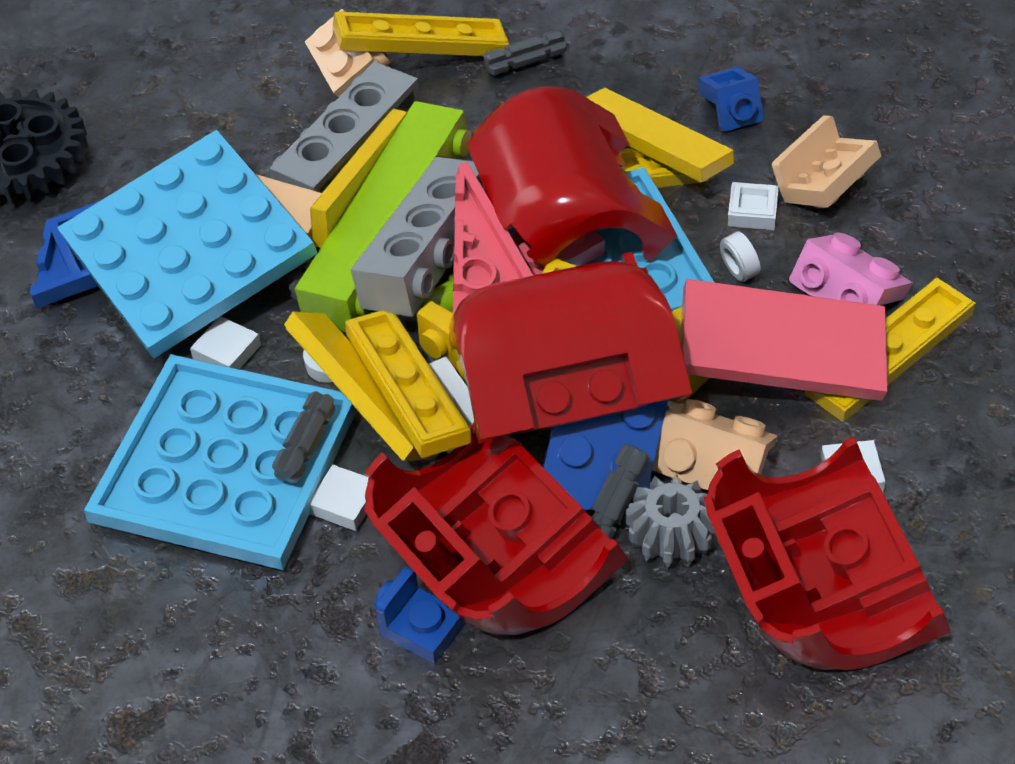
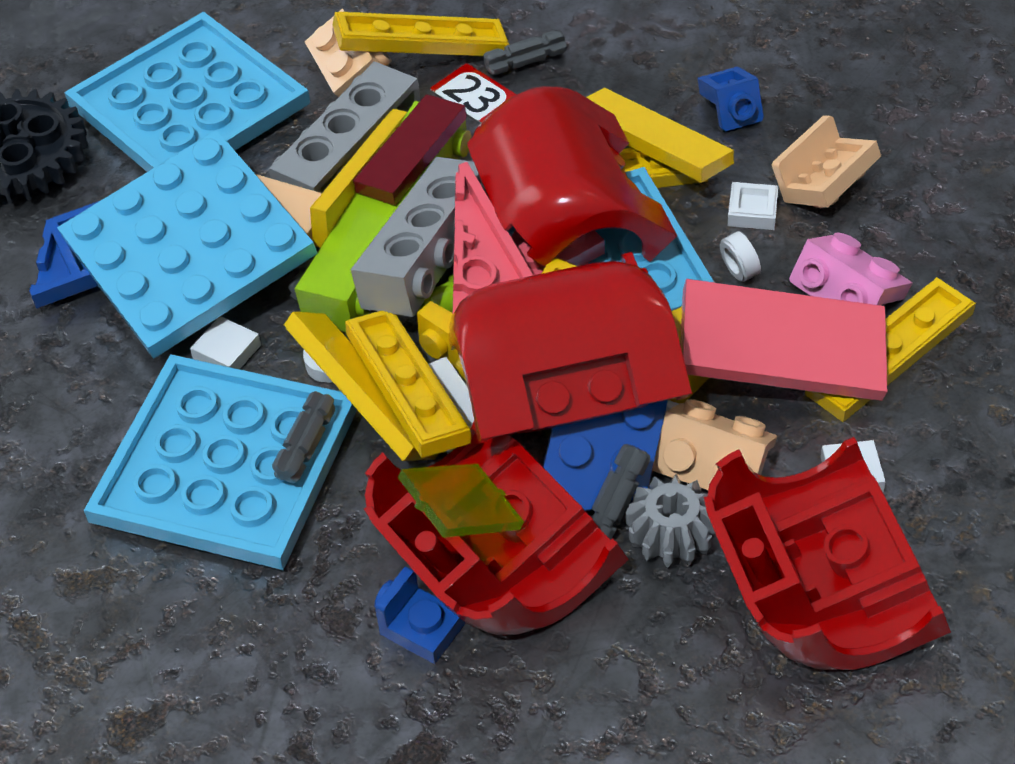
(185, 89): none -> medium azure plate
(341, 498): white tile -> none
(410, 149): none -> dark red tile
(460, 500): none -> clear neon green piece
(474, 90): none -> sticker

